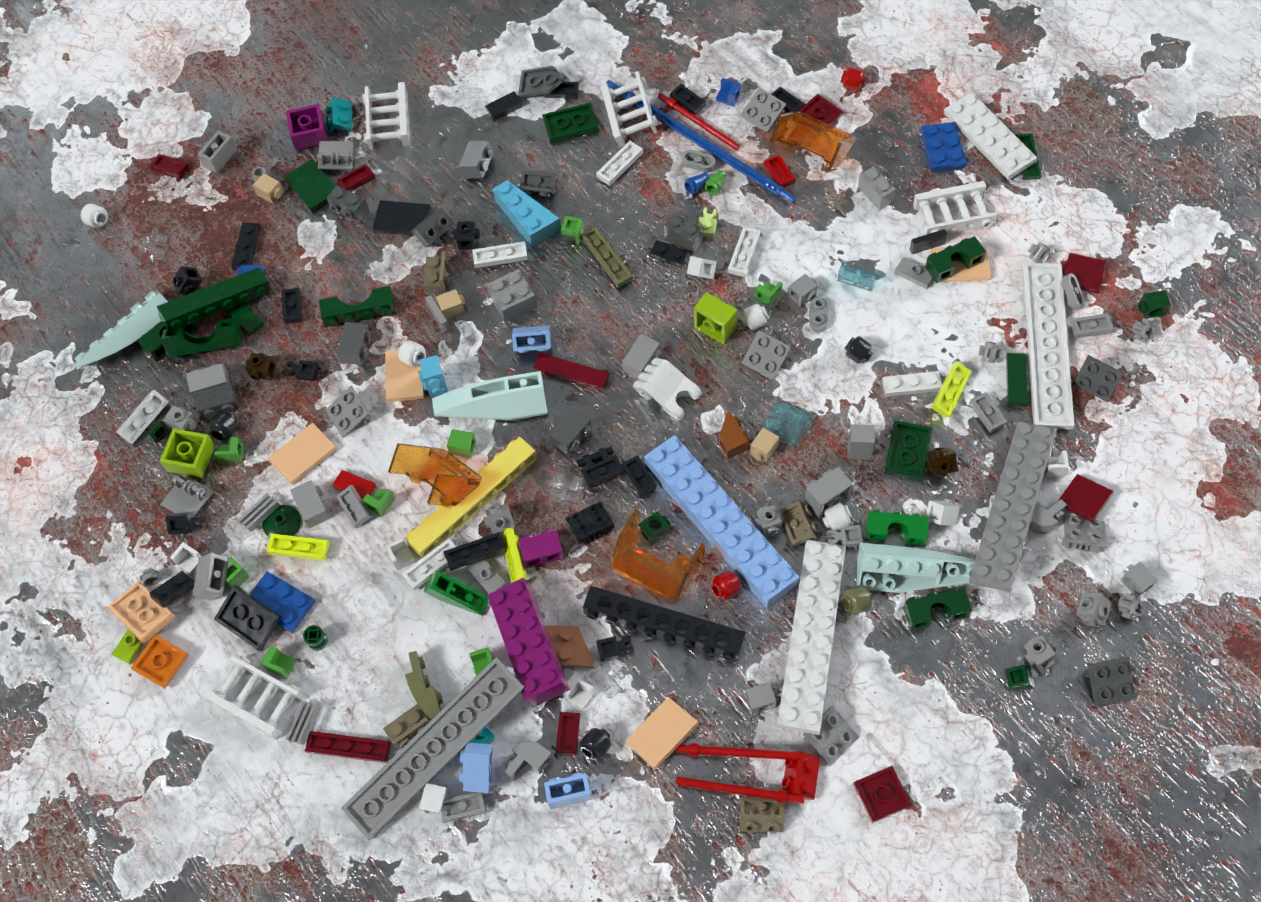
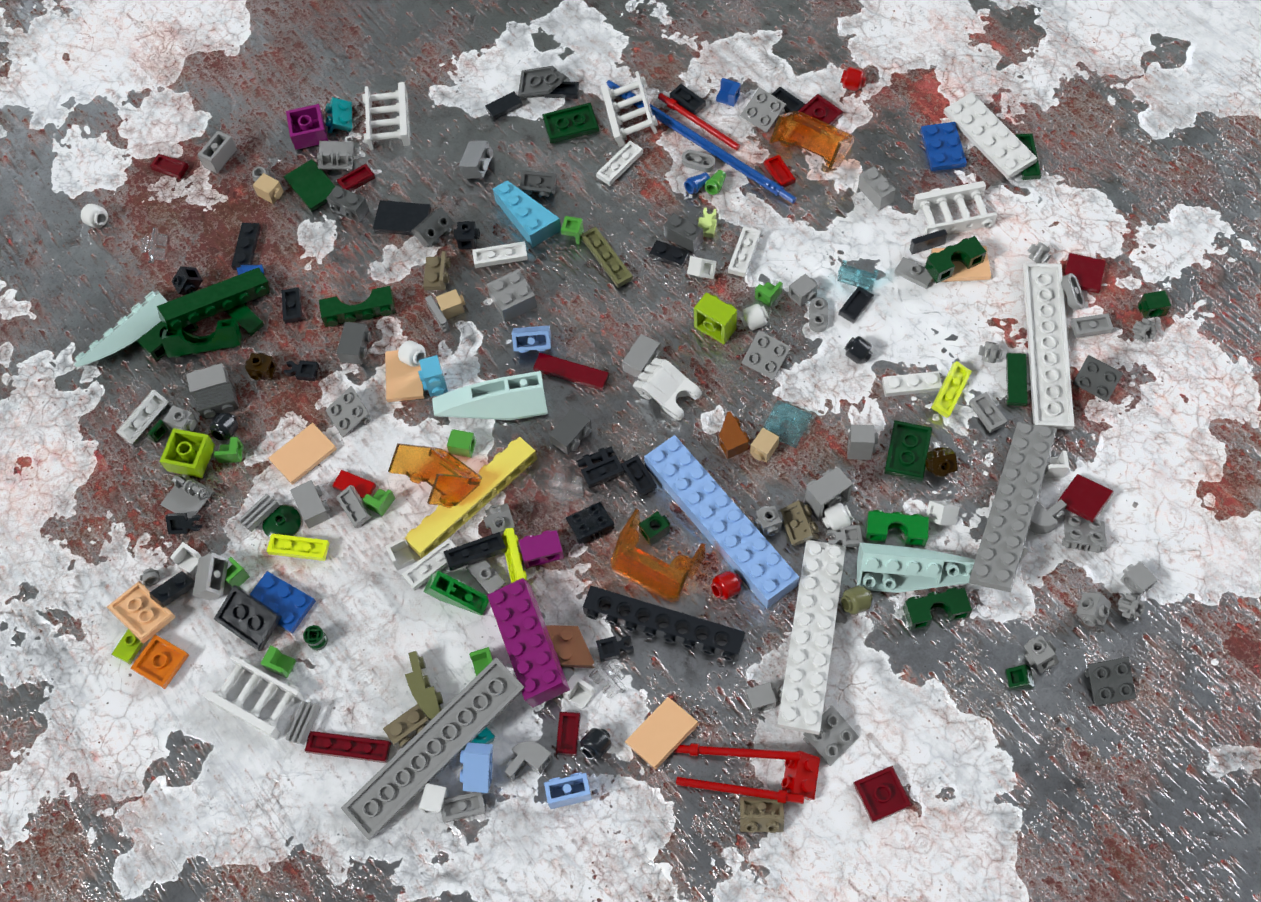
(856, 304): none -> black tile

